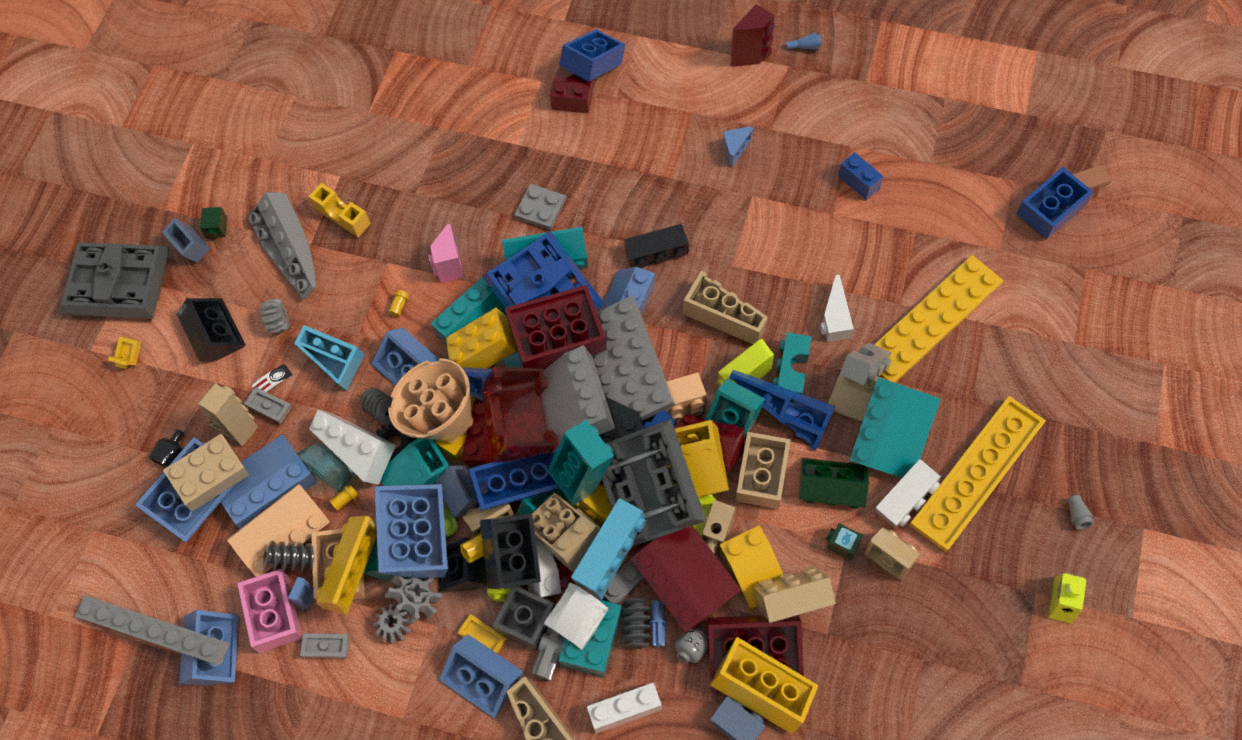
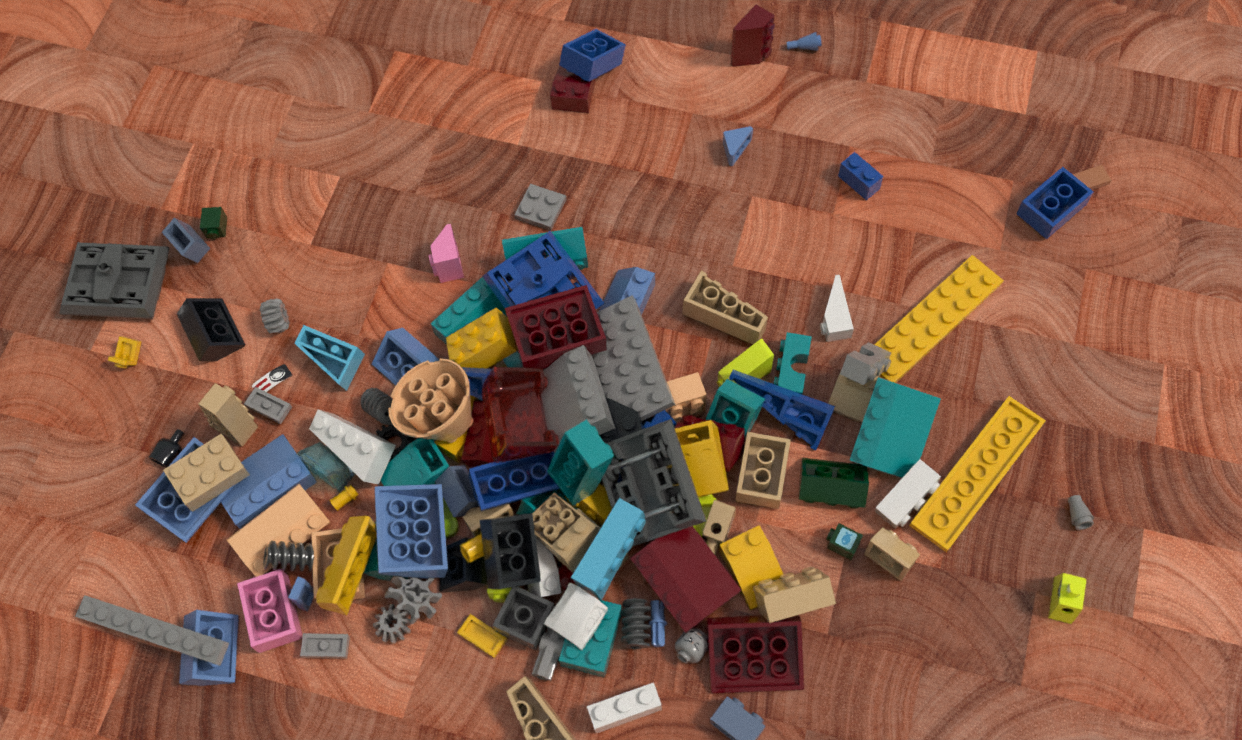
(284, 240): light grey wedge -> none
(347, 216): yellow arch -> none
(398, 303): yellow pin -> none
(480, 675): medium blue slope -> none
(623, 583): light grey plate -> none
(656, 246): black brick -> none
(765, 685): yellow slope -> none

